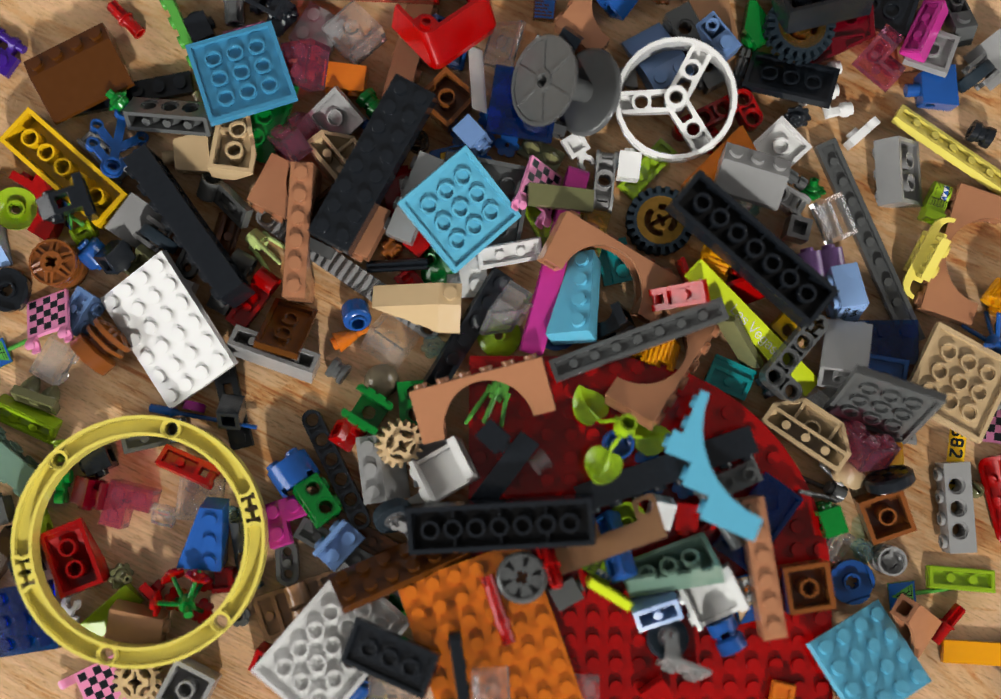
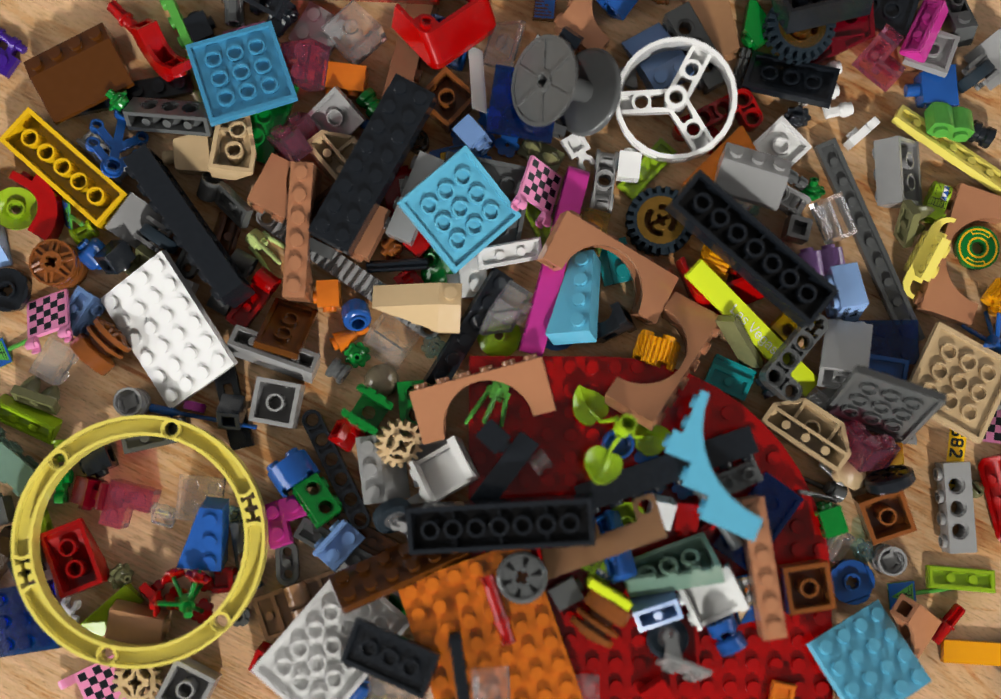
(79, 198): black tile -> none
(131, 401): none -> light grey wheel
(157, 50): none -> red arch
(187, 466): red plate -> none
(276, 402): none -> light grey brick
(328, 295): none -> orange brick
(357, 355): none -> green plant
(552, 567): red axle -> none
(560, 197): olive tile -> none
(600, 618): none -> dark orange wheel
(638, 339): dark grey plate -> none
(680, 295): plate -> none
(718, 36): medium blue slope -> none
(908, 223): none -> olive tile
(949, 122): none -> bright green brick
(989, 248): none -> green tile

